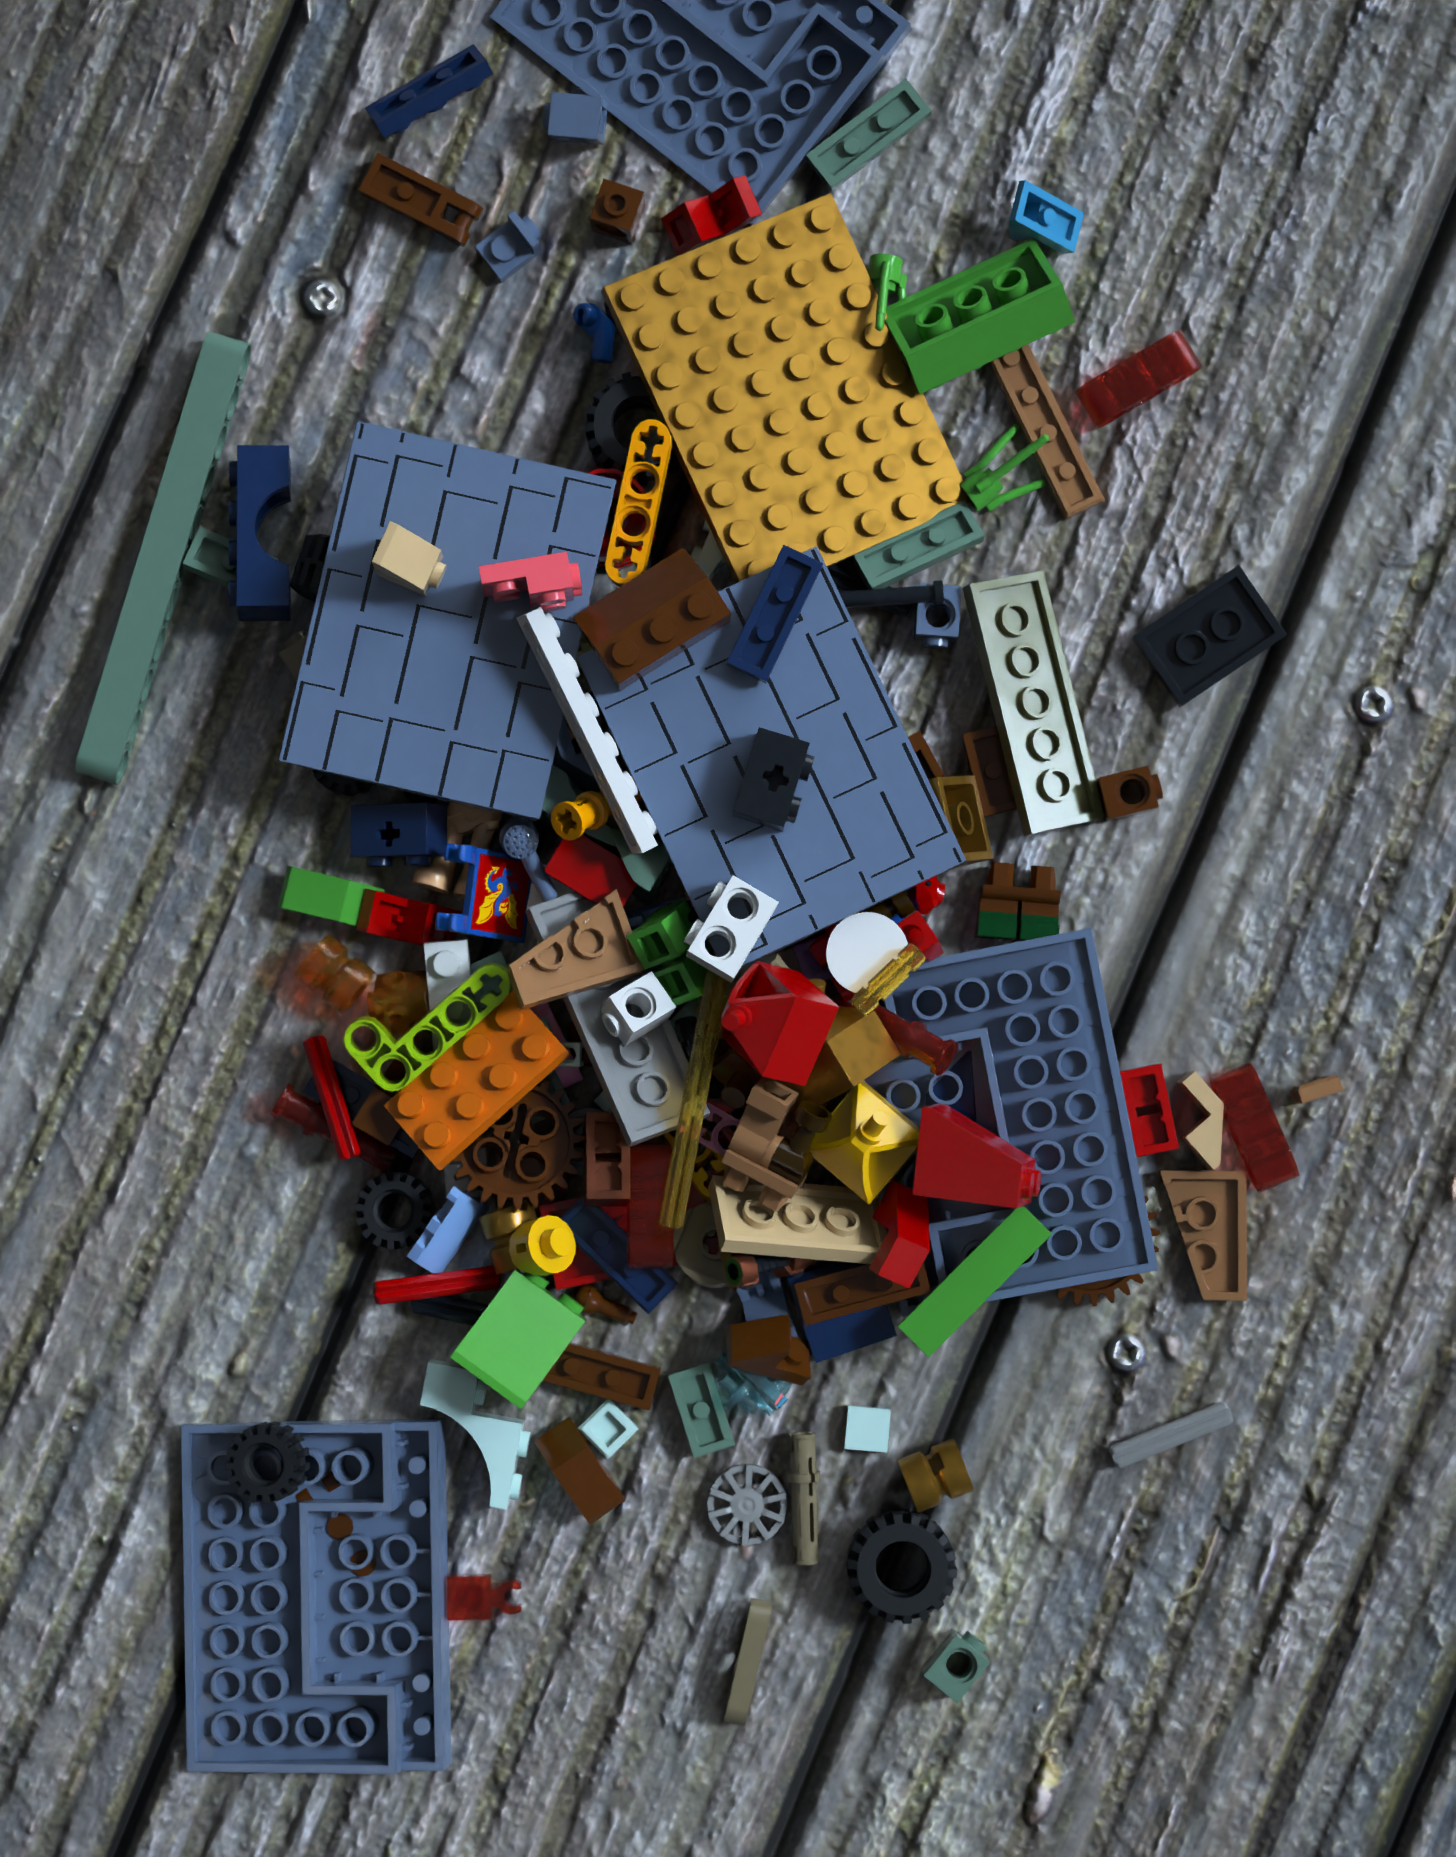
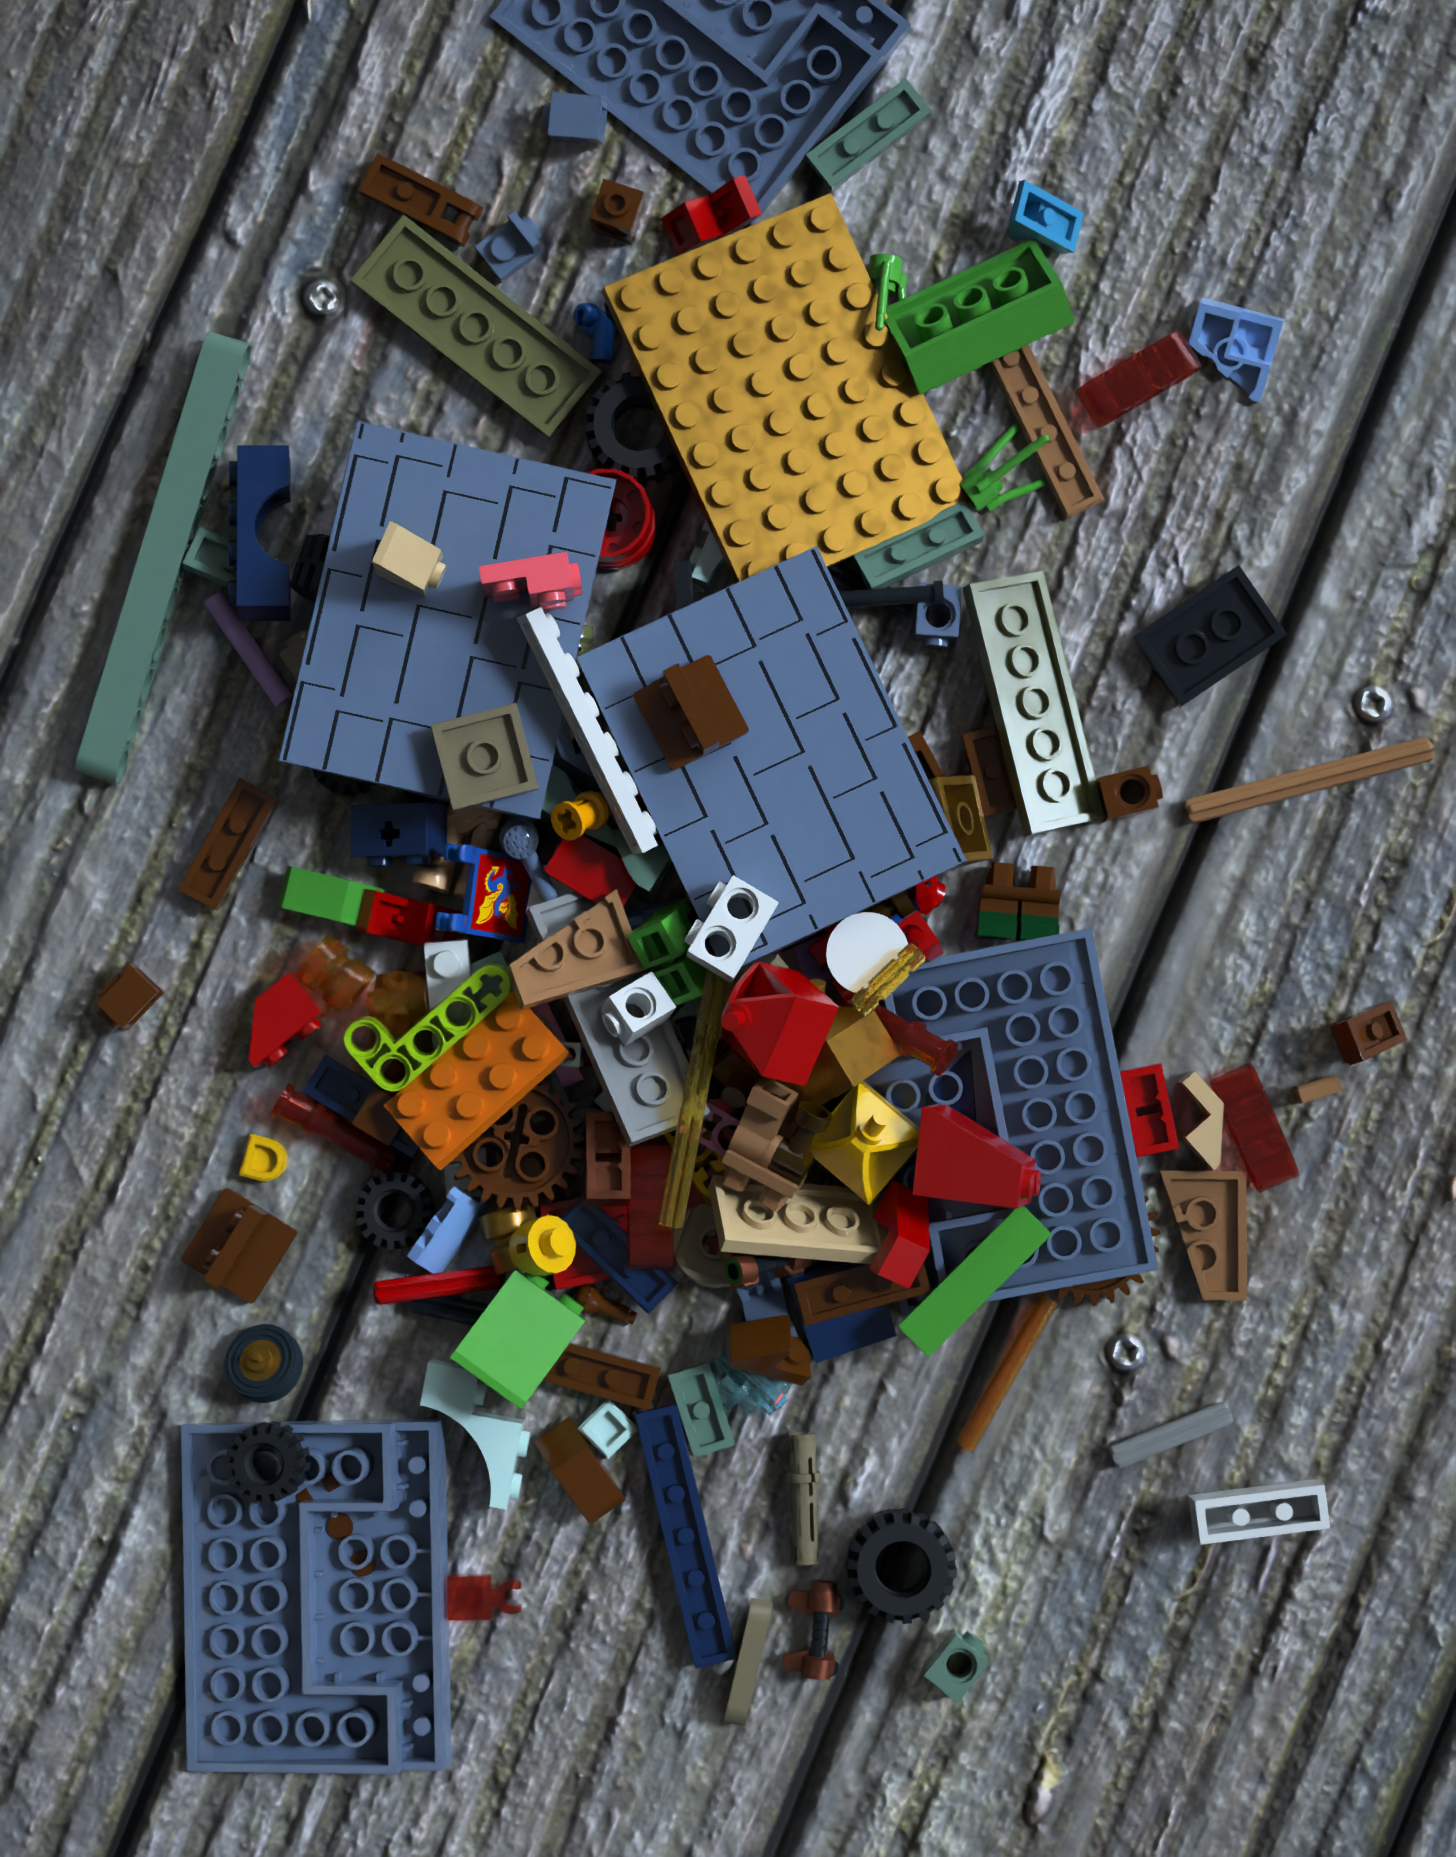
(127, 997): none -> reddish brown window
(228, 844): none -> reddish brown plate
(239, 1246): none -> reddish brown bracket
(248, 650): none -> lavender piece
(263, 1159): none -> yellow tile
(263, 1363): none -> black wheel
(279, 1018): none -> red slope
(331, 1097): red axle -> none
(429, 91): dark blue plate -> none
(476, 327): none -> olive plate
(484, 757): none -> dark tan plate
(643, 504): light orange beam -> none
(653, 618): reddish brown slope -> none
(686, 1535): none -> dark blue plate
(690, 712): none -> reddish brown bracket
(747, 1504): light grey wheel -> none
(771, 753): black brick -> none
(774, 614): dark blue plate -> none
(822, 1603): none -> copper piece
(867, 1428): light aqua tile -> none
(935, 1475): pearl gold wheel -> none
(1006, 1372): none -> clear orange piece
(1237, 343): none -> light blue slope
(1259, 1511): none -> white brick
(1309, 780): none -> medium nougat axle
(1368, 1033): none -> reddish brown slope

